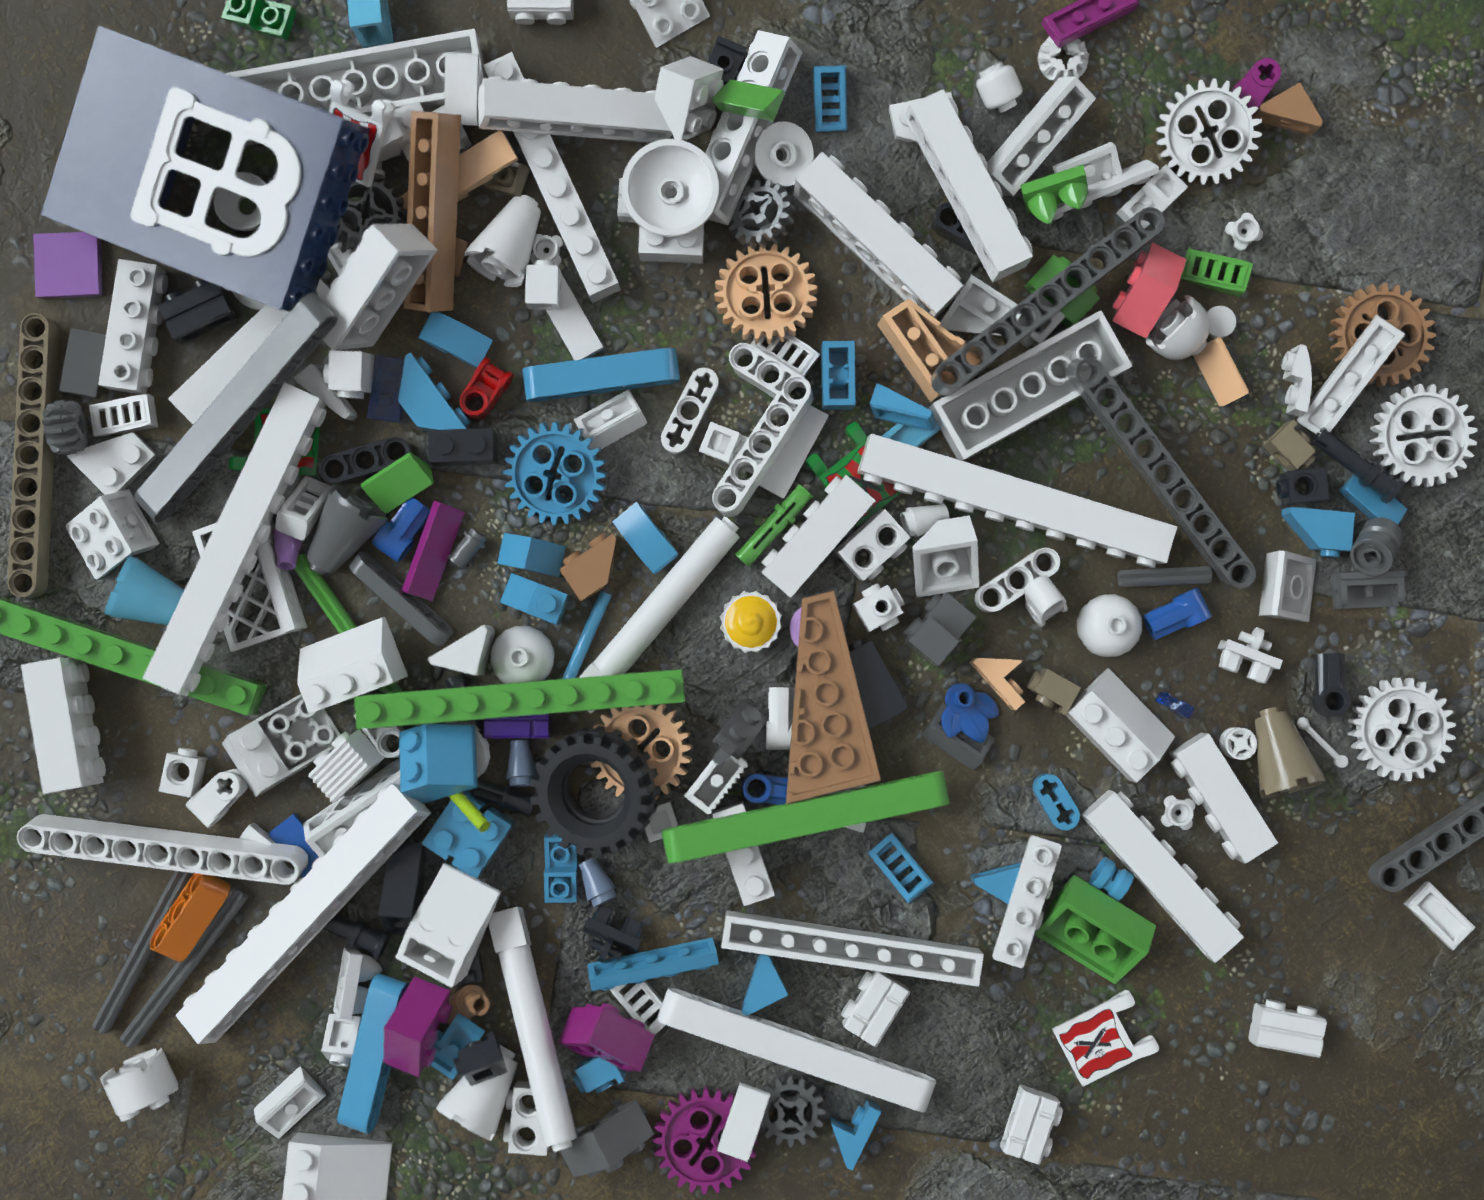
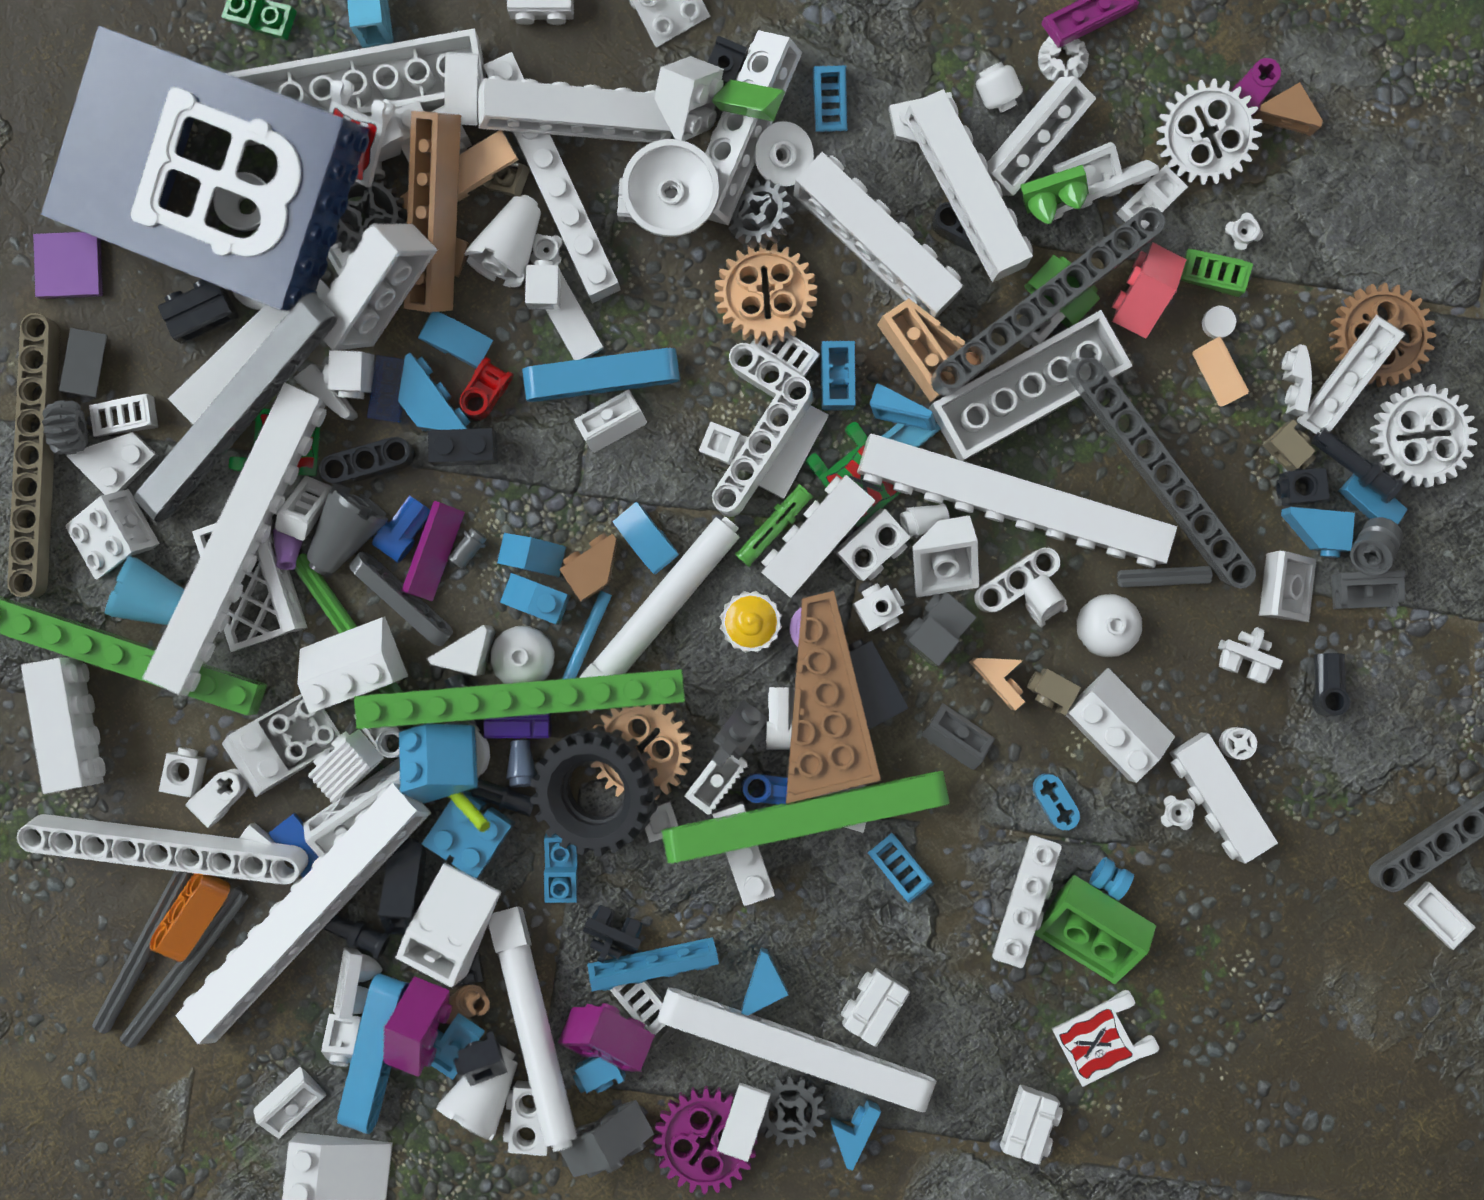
(133, 327): white brick -> none
(140, 1083): white brick -> none
(398, 482): bright green slope -> none
(528, 464): dark azure gear -> none
(597, 884): sand blue cone -> none
(681, 249): white brick -> none
(692, 386): white beam -> none
(852, 948): white brick -> none
(968, 717): blue plate -> none
(976, 308): white wing -> none
(998, 881): dark azure slope -> none
(1162, 875): white brick -> none
(1178, 707): clear blue tile -> none
(1180, 330): white cylinder -> none
(1182, 612): blue piece -> none
(1283, 756): dark tan cone -> none
(1287, 1029): white brick -> none
(1339, 760): white hinge -> none
(1427, 741): white gear -> none

